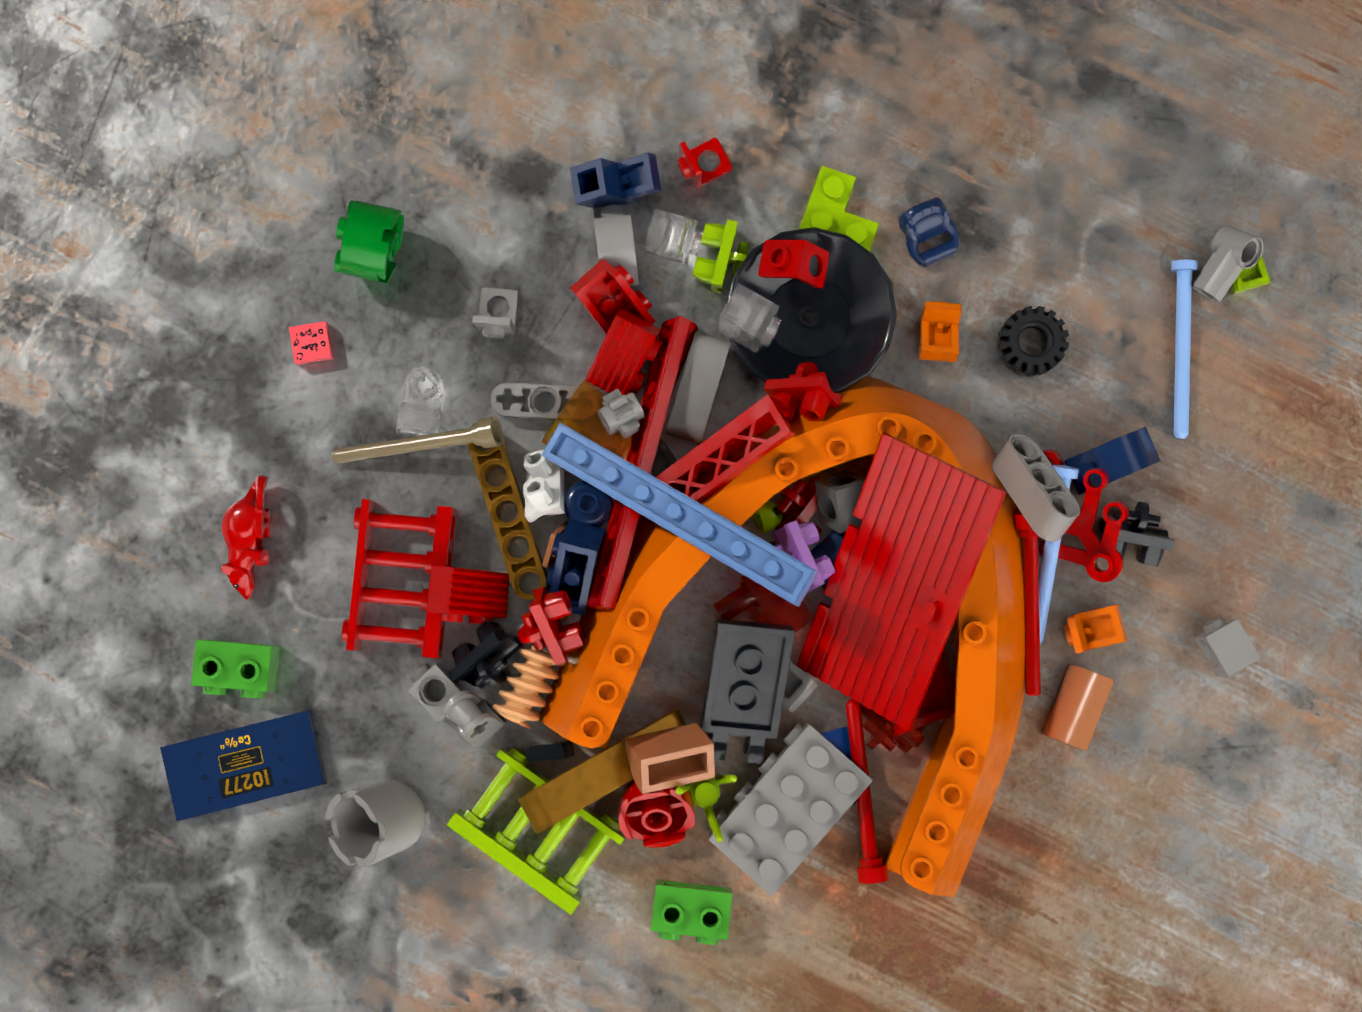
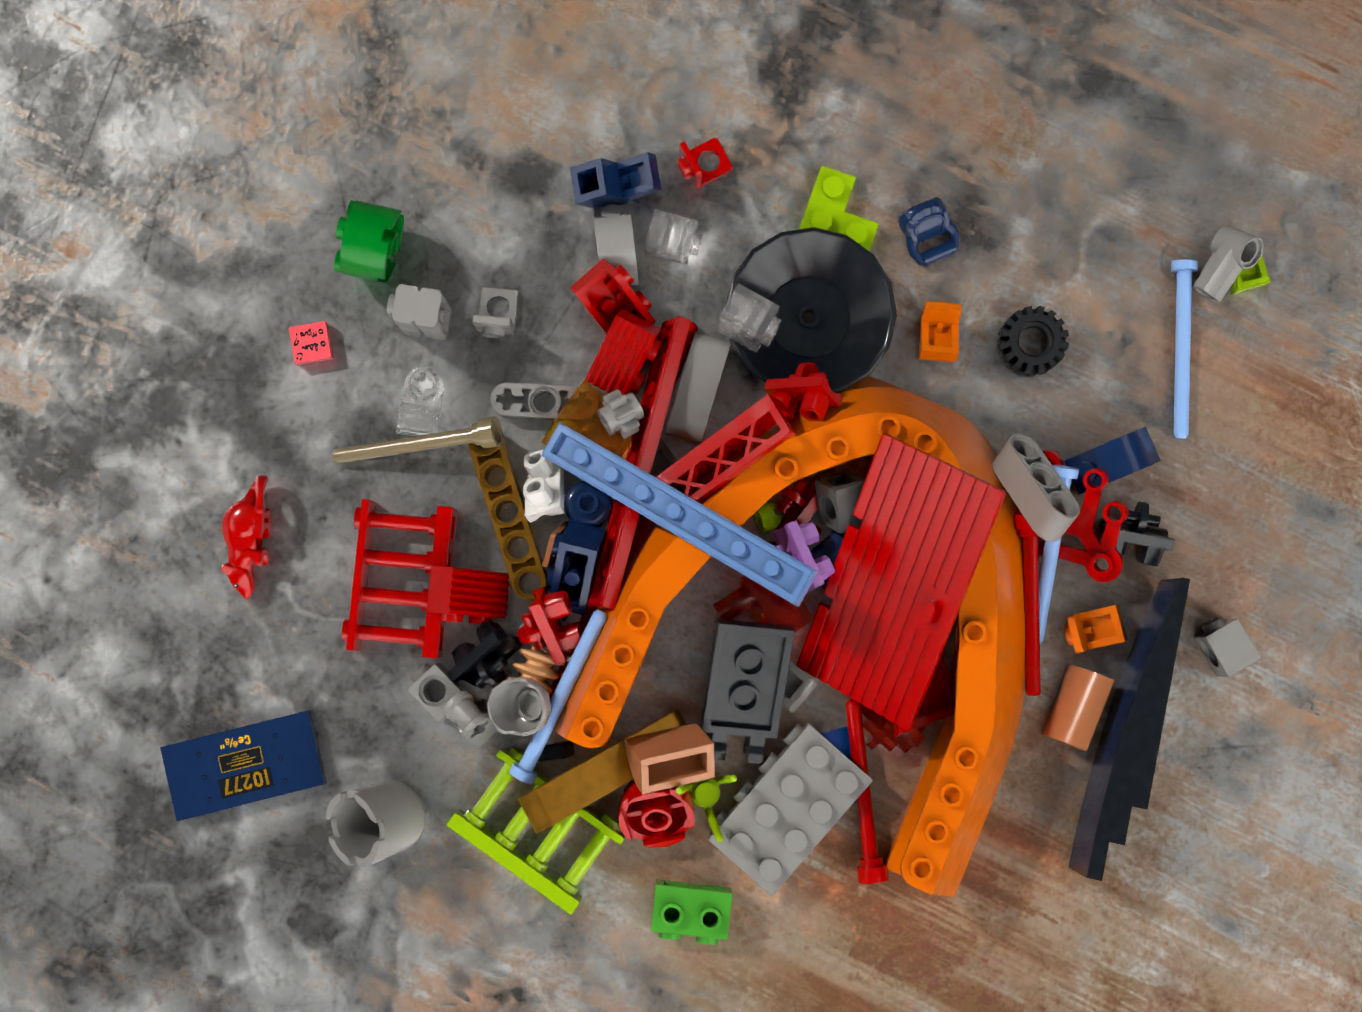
(235, 666): bright green brick -> none
(420, 312): none -> light grey brick
(519, 706): none -> light grey hair
(524, 770): none -> light blue bar
(721, 238): lime hips -> none
(792, 260): red bracket -> none
(1131, 734): none -> black slope

